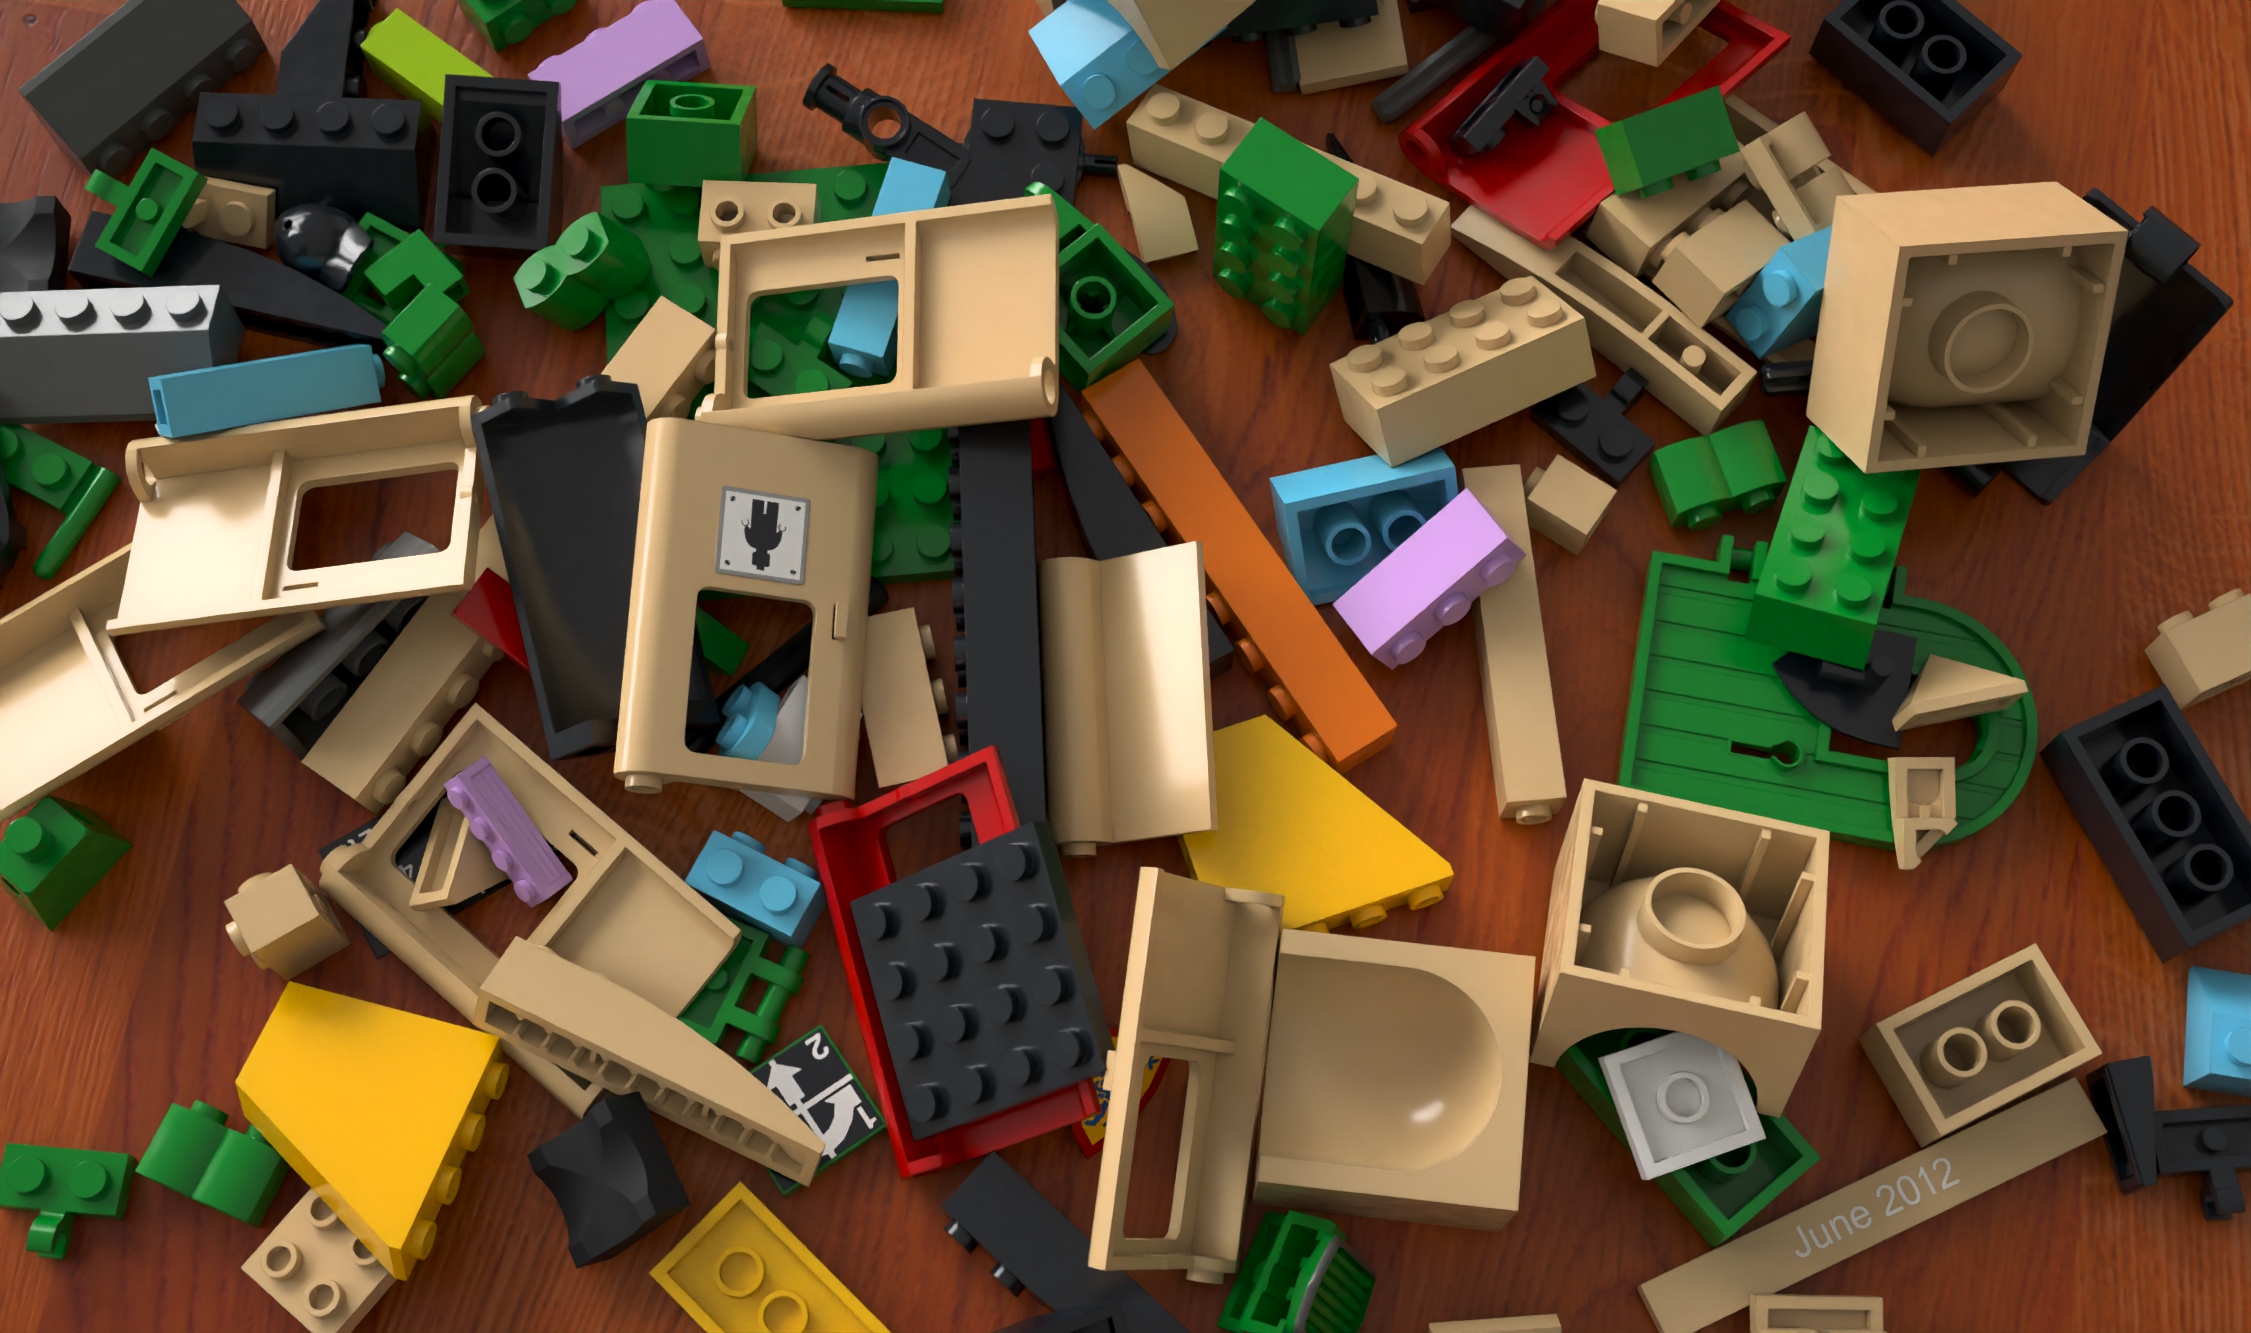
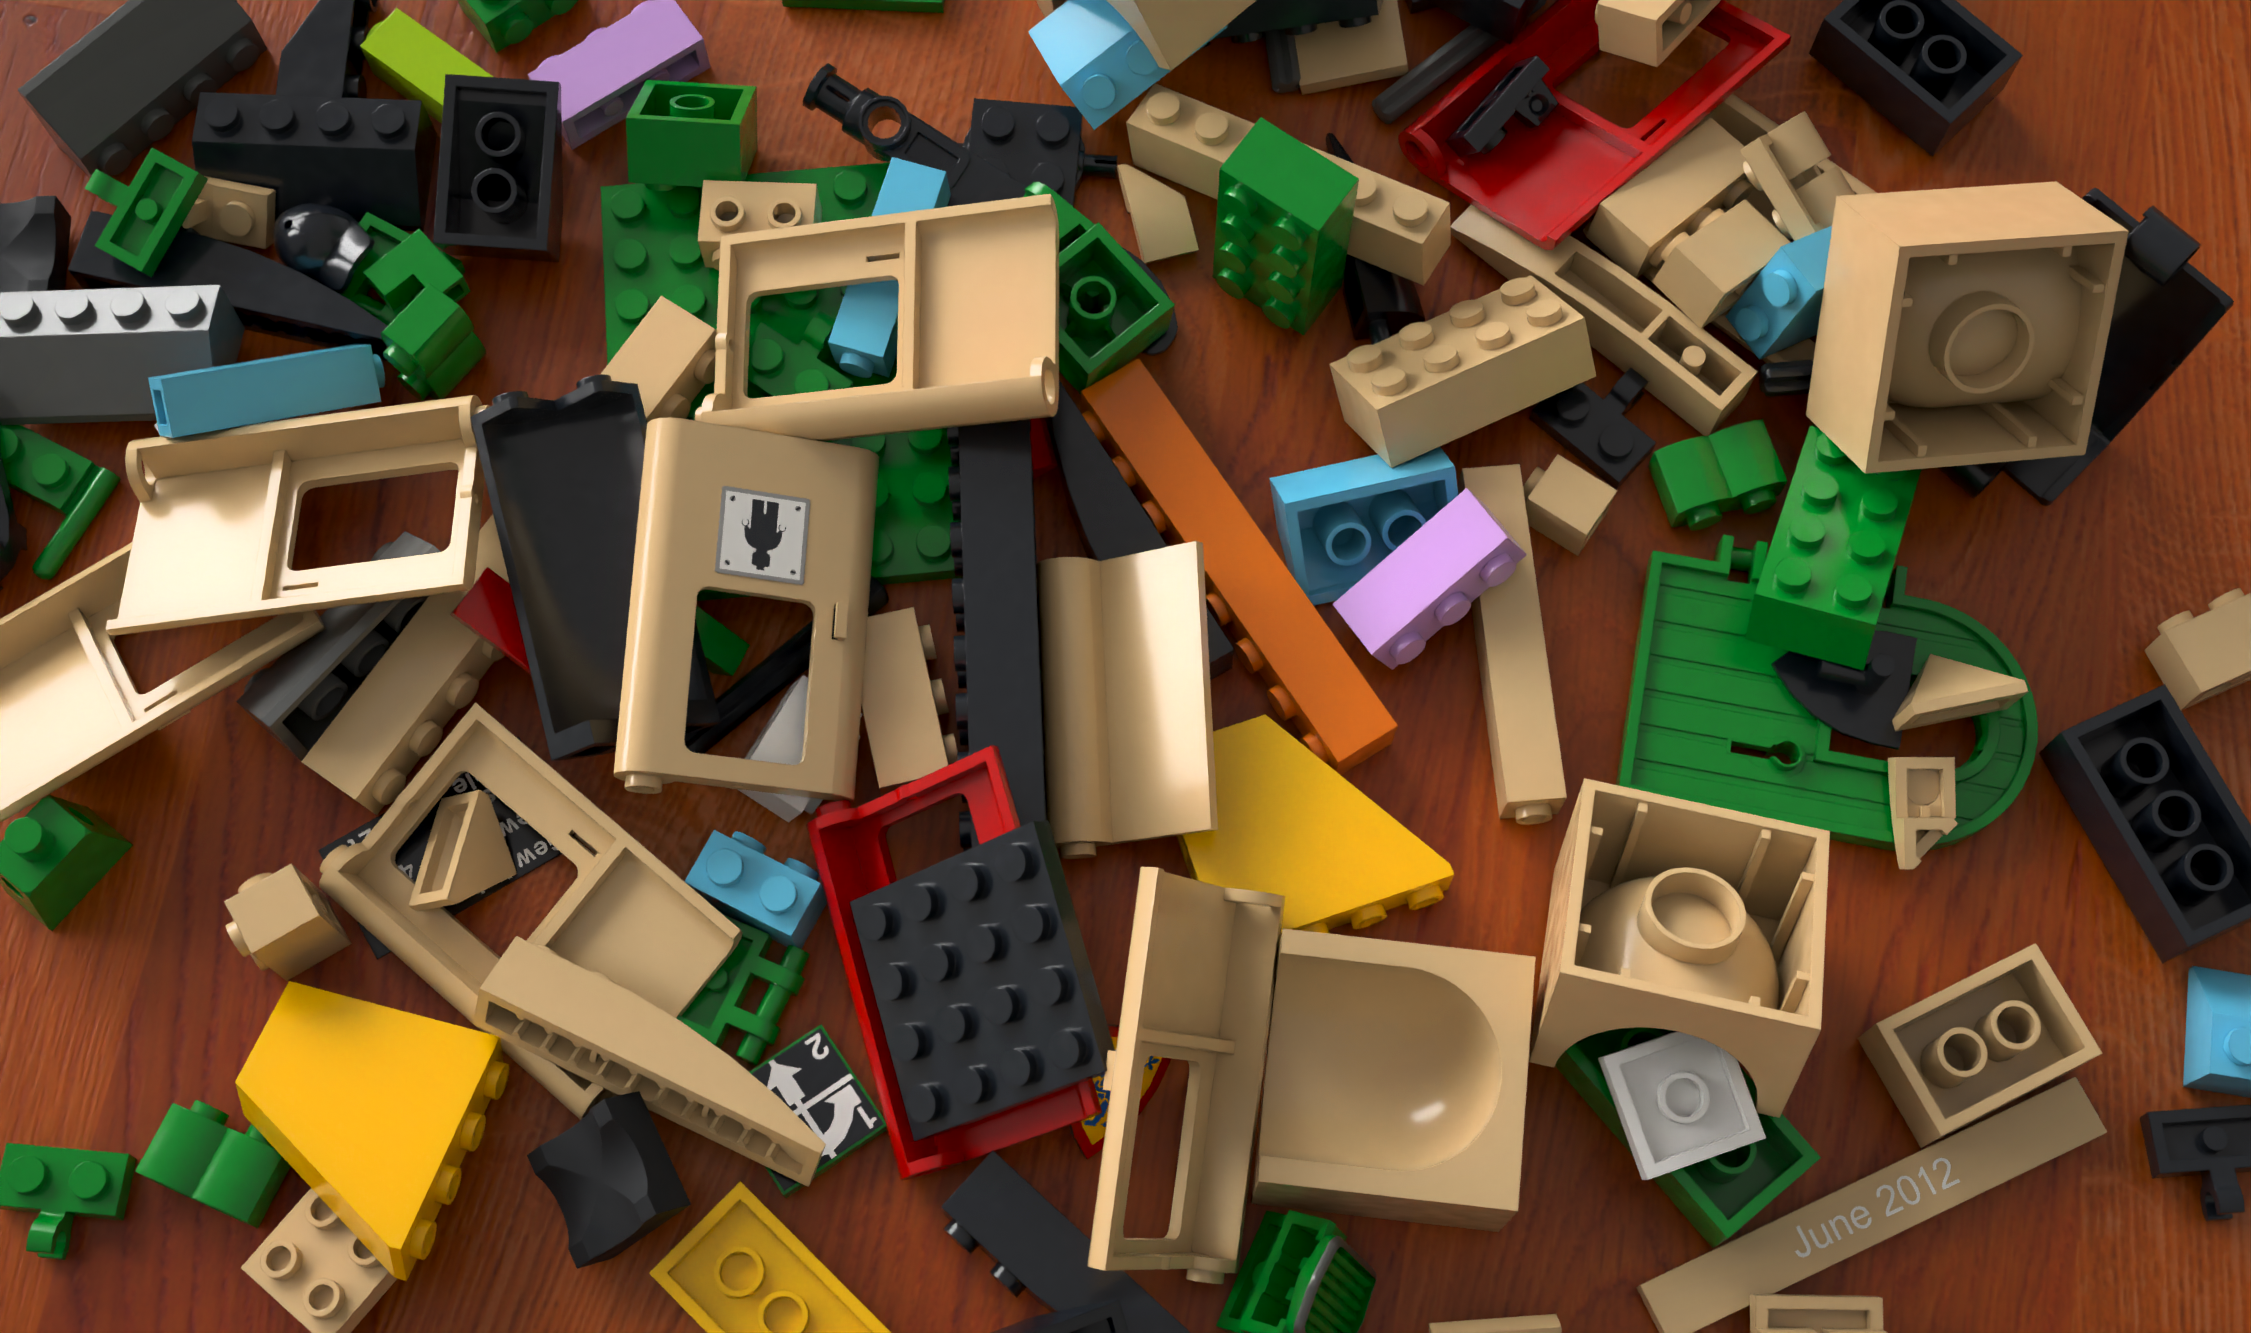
(507, 832): lavender piece -> none
(582, 272): green brick -> none
(749, 722): medium azure plate -> none
(1666, 142): green brick -> none
(2125, 1105): black slope -> none

